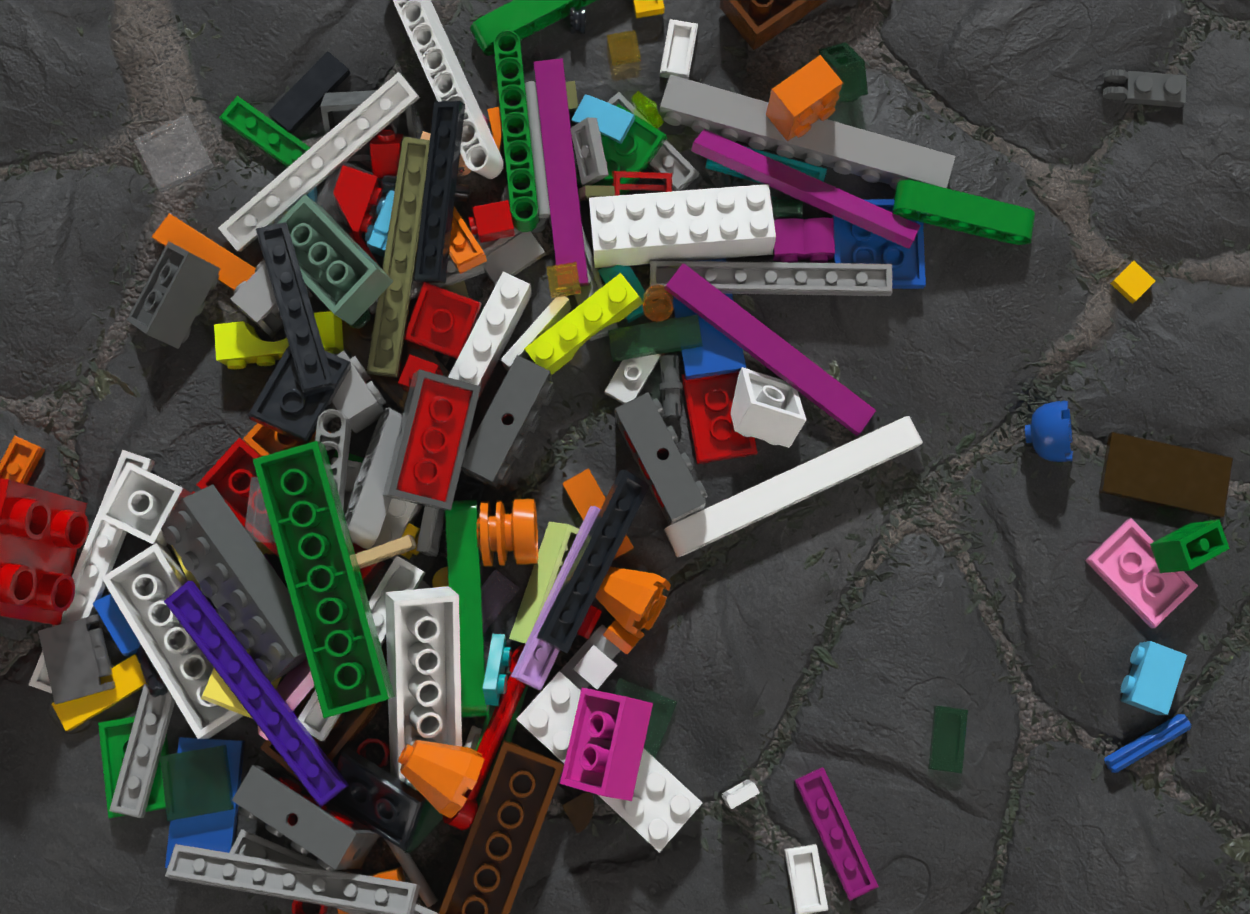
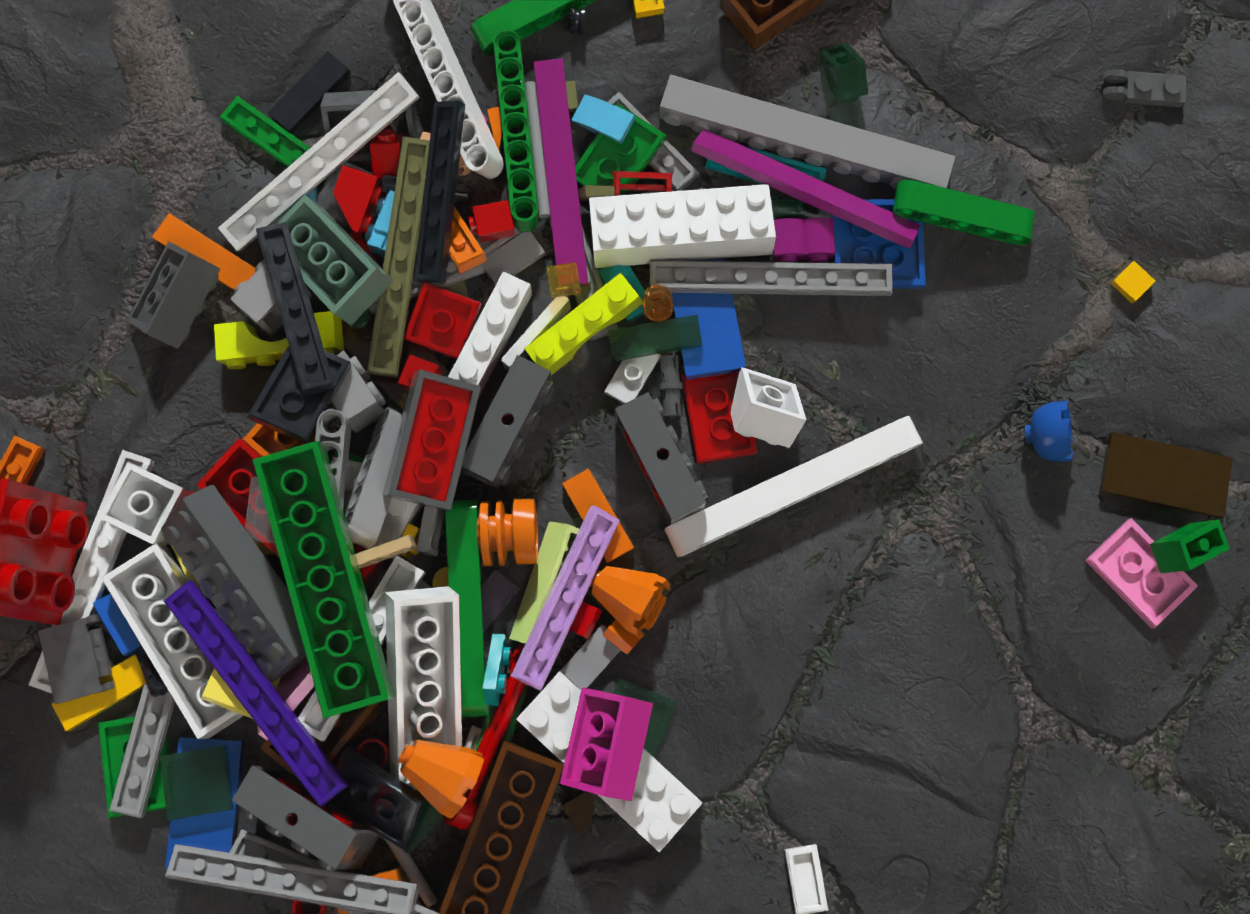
(173, 153): clear tile -> none
(589, 151): light grey plate -> none
(593, 561): black plate -> none
(595, 667): white tile -> none
(623, 48): clear yellow tile -> none
(647, 108): clear neon green tile -> none
(678, 49): white tile -> none
(740, 793): white tile -> none
(770, 349): magenta tile -> none
(804, 98): orange brick -> none
(836, 833): magenta tile -> none
(948, 739): clear green tile -> none
(1147, 743): blue axle -> none
(1152, 677): medium azure brick -> none

